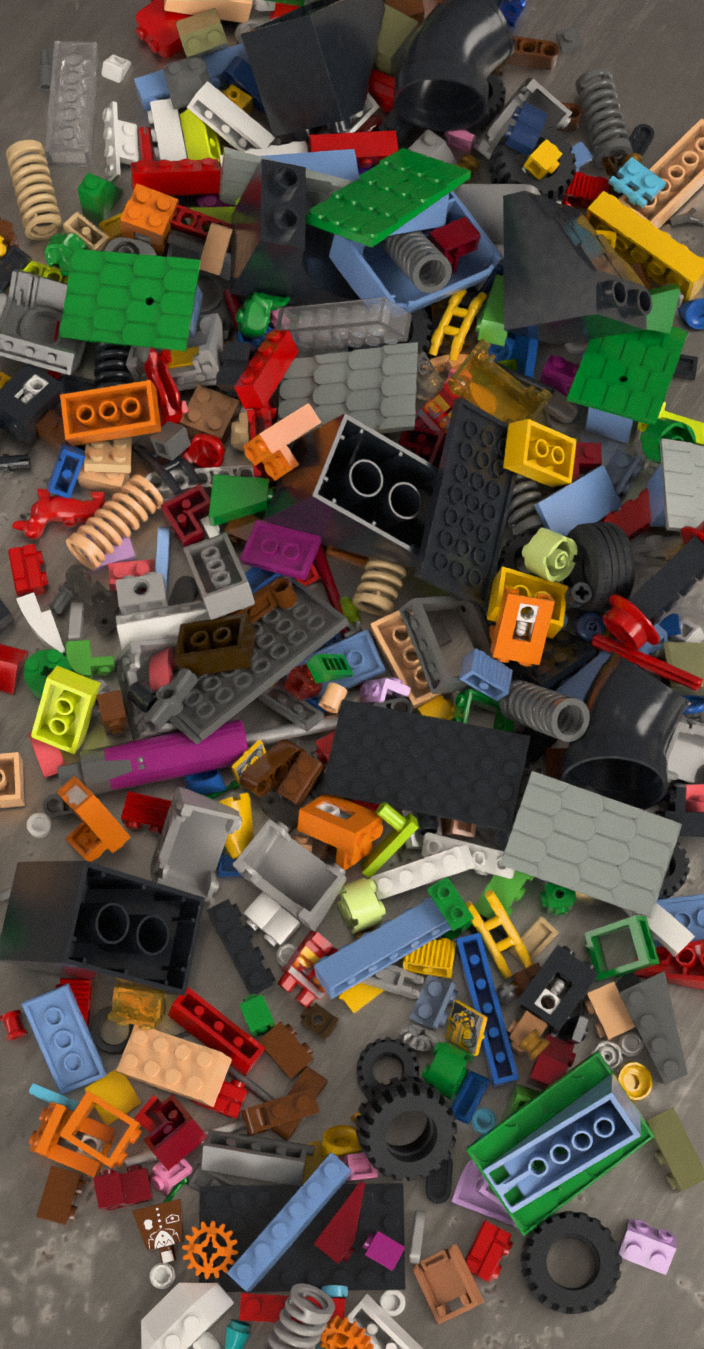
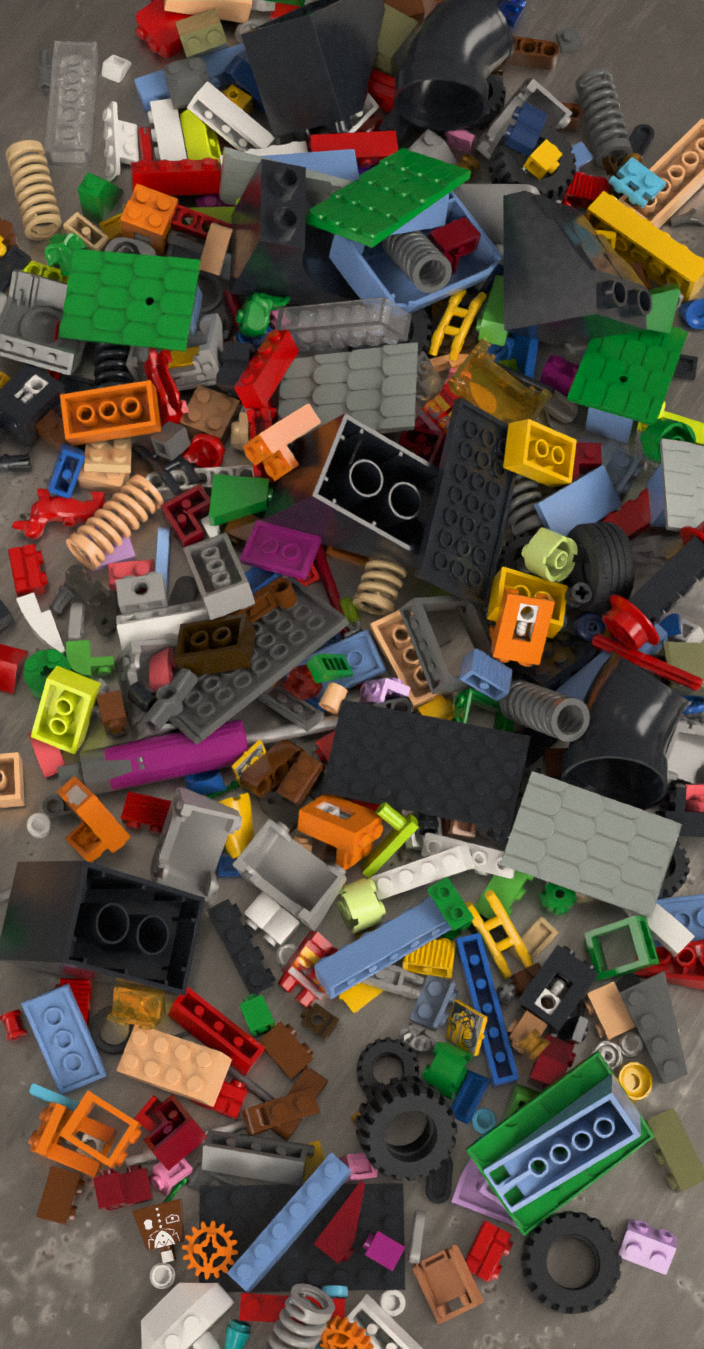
(117, 1092): yellow piece -> none
(340, 1141): yellow piece -> none

